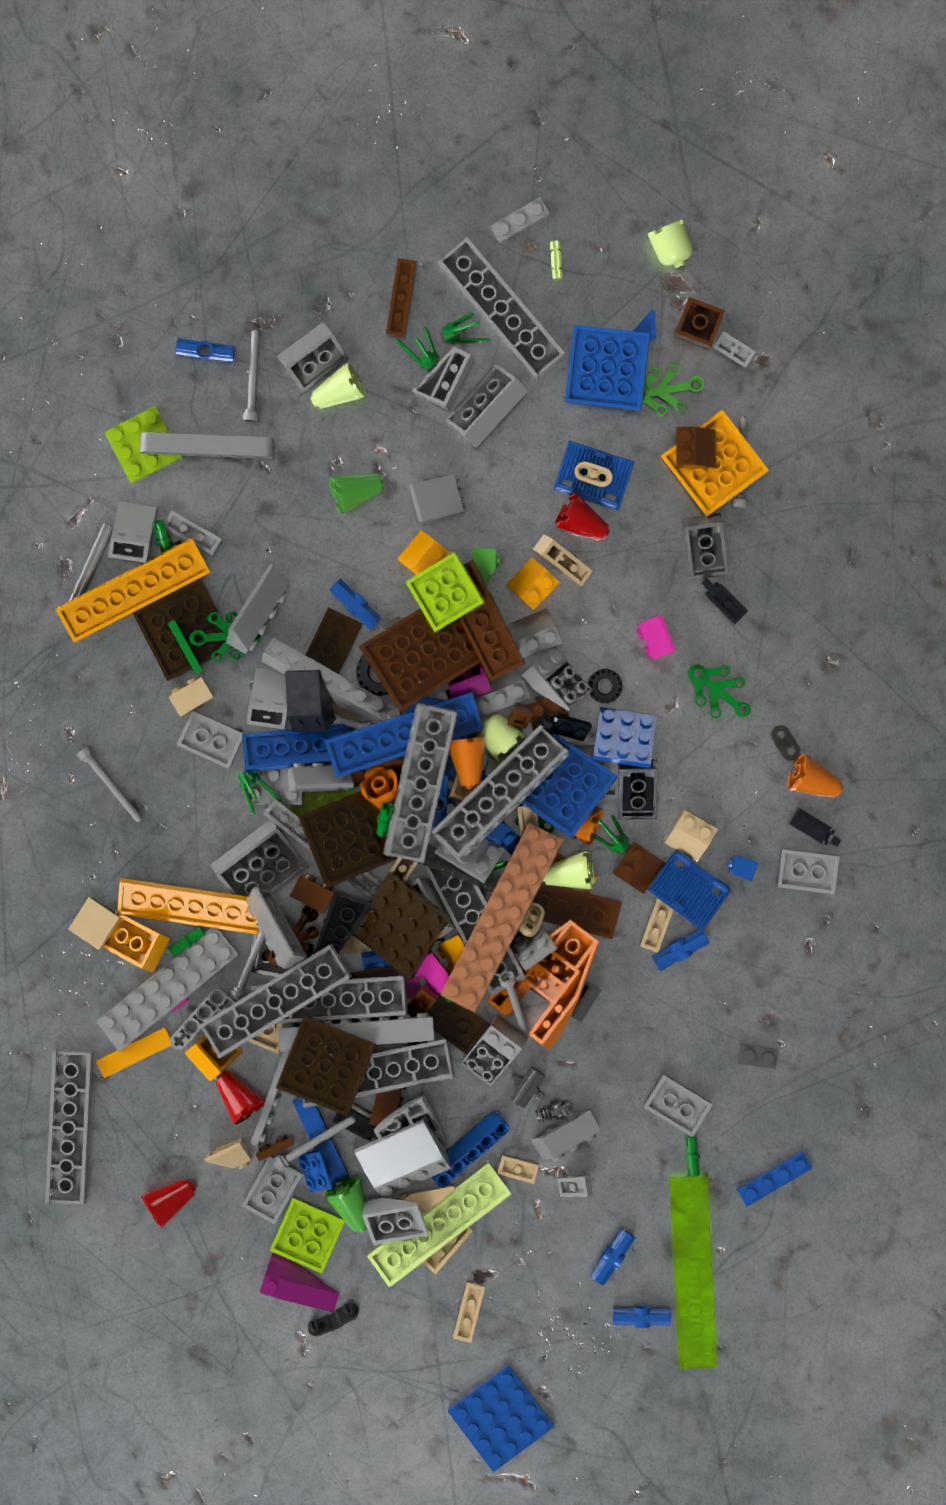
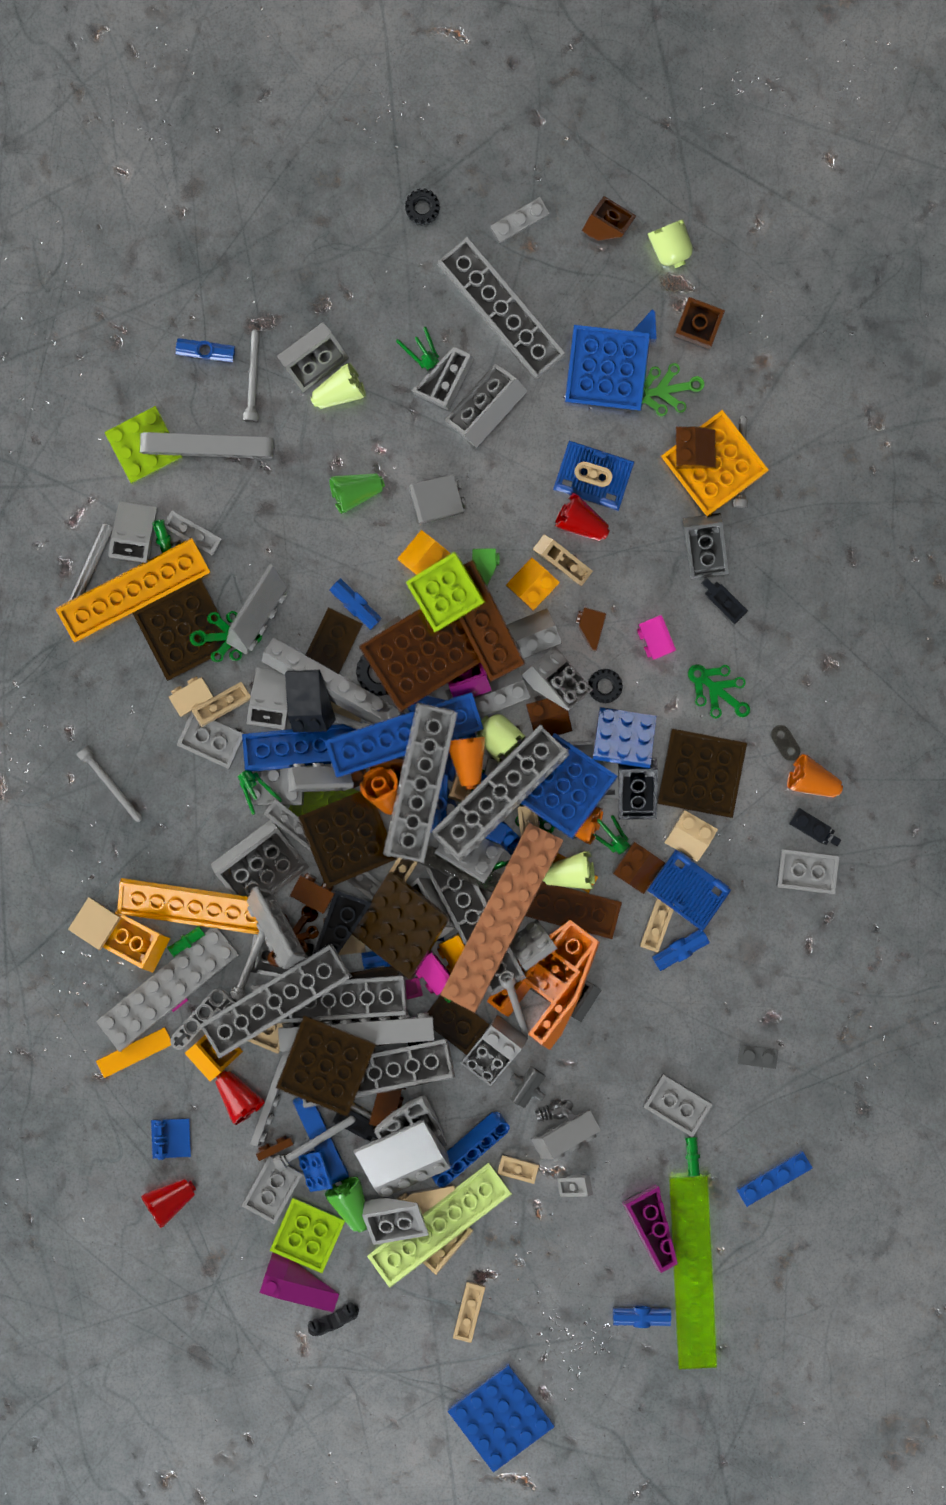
(69, 1126): light grey tile -> none
(170, 1138): none -> blue hinge
(185, 647): green tile -> none
(221, 704): none -> tan plate
(230, 1155): tan slope -> none
(384, 819): green pin -> none
(401, 297): reddish brown plate -> none
(419, 218): none -> black tyre
(422, 1001): reddish brown plate -> none
(451, 331): green plant -> none
(520, 716): reddish brown tile -> none
(532, 920): tan plate -> none
(556, 260): yellowish green axle -> none
(566, 726): black hinge -> none
(591, 626): none -> reddish brown slope
(608, 220): none -> reddish brown slope
(612, 1257): blue piece -> none
(650, 1222): none -> magenta wedge
(702, 773): none -> dark brown plate
(734, 348): light grey hinge -> none
(742, 867): blue brick -> none

